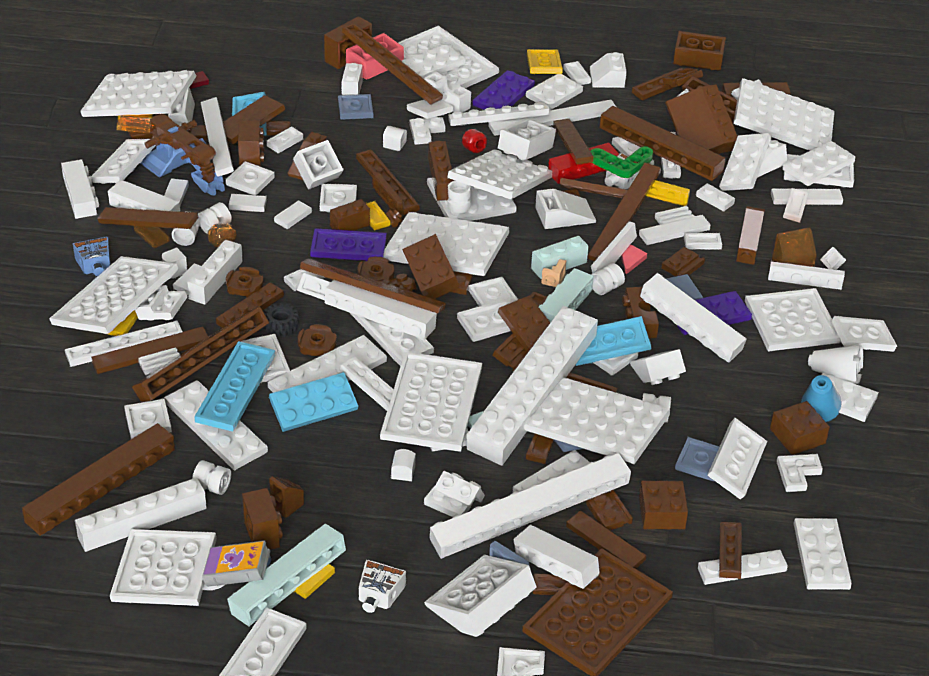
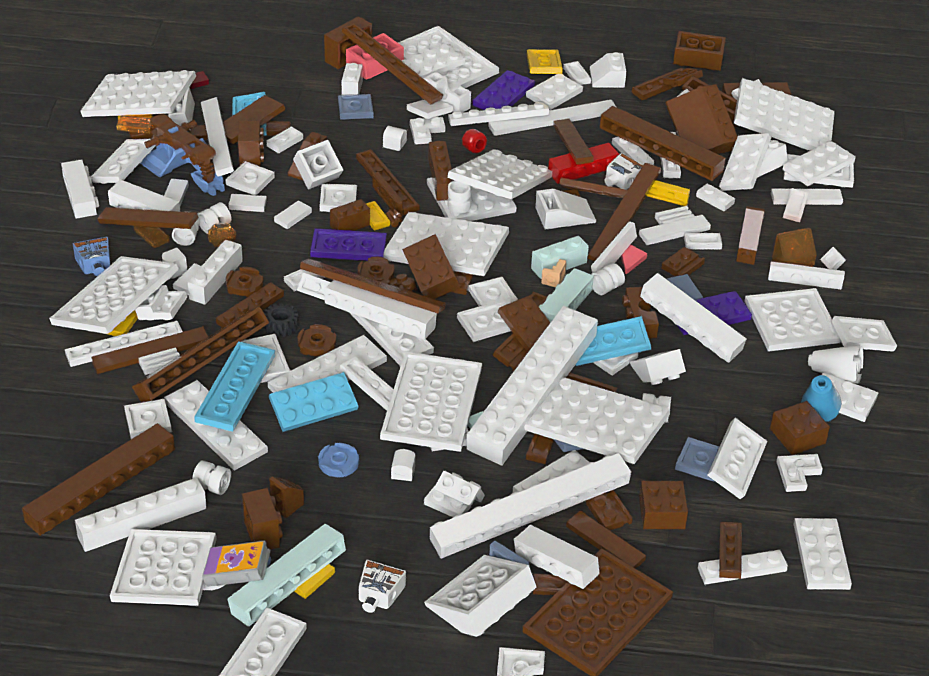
(338, 460): none -> medium blue tile
(526, 139): white brick -> none
(622, 168): green beam -> none

